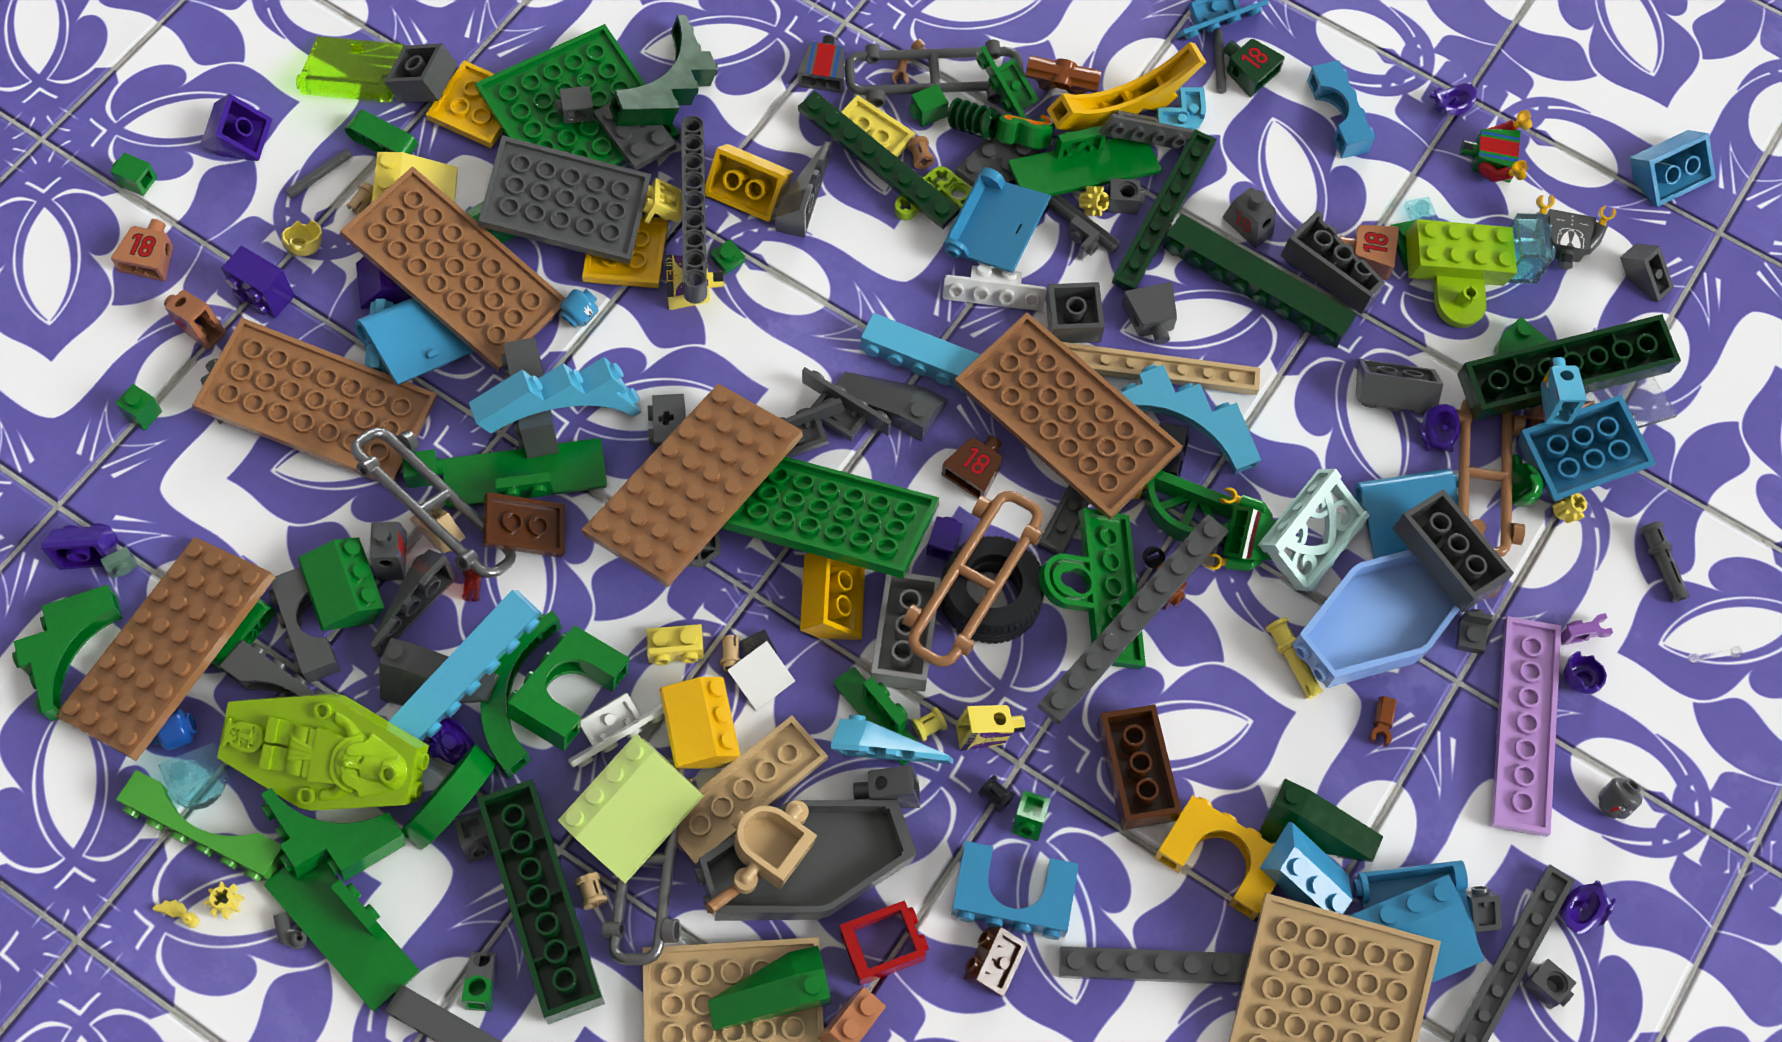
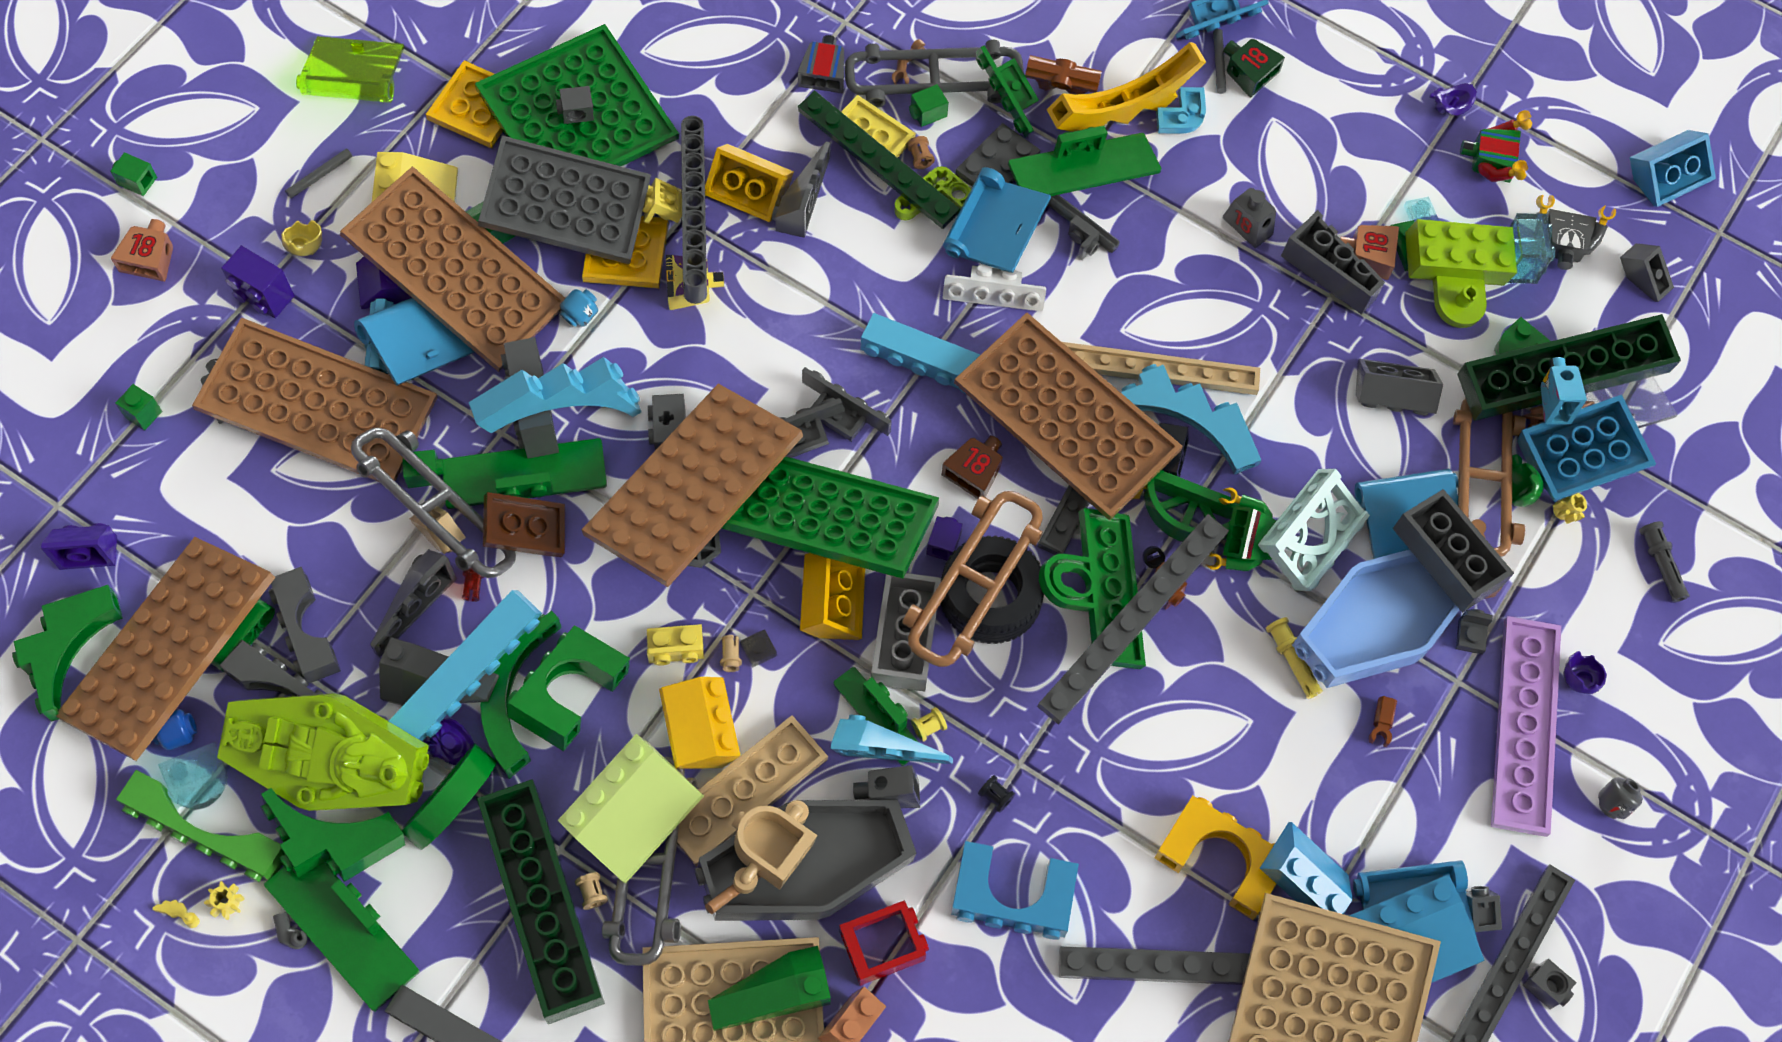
(119, 562): sand green plate -> none
(185, 309): nougat torso -> none
(236, 129): dark purple slope -> none
(341, 584): green slope -> none
(361, 198): tan pin -> none
(379, 134): green beam -> none
(387, 544): dark grey torso -> none
(421, 73): dark grey brick -> none
(473, 837): dark grey bracket -> none
(480, 981): leg -> none
(611, 724): white bracket -> none
(636, 143): dark grey plate -> none
(660, 100): arch -> none
(727, 256): green plate -> none
(761, 675): white sticker -> none
(908, 406): dark grey wedge -> none
(973, 118): dark green piece -> none
(987, 726): light yellow torso -> none
(995, 960): bracket -> none
(1025, 131): green animal -> none
(1030, 816): green bracket -> none
(1075, 312): dark grey brick -> none
(1094, 201): light yellow gear -> none
(1125, 187): dark grey brick -> none
(1138, 767): reddish brown brick -> none
(1145, 130): dark grey bracket -> none
(1152, 311): dark grey torso -> none
(1164, 211): dark green plate -> none
(1259, 281): dark green brick -> none
(1320, 821): dark green wedge -> none
(1331, 84): dark azure arch -> none
(1440, 427): dark purple hat -> none
(1579, 631): medium lavender plate -> none
(1587, 908): dark purple hat -> none
(1735, 651): clear hinge -> none

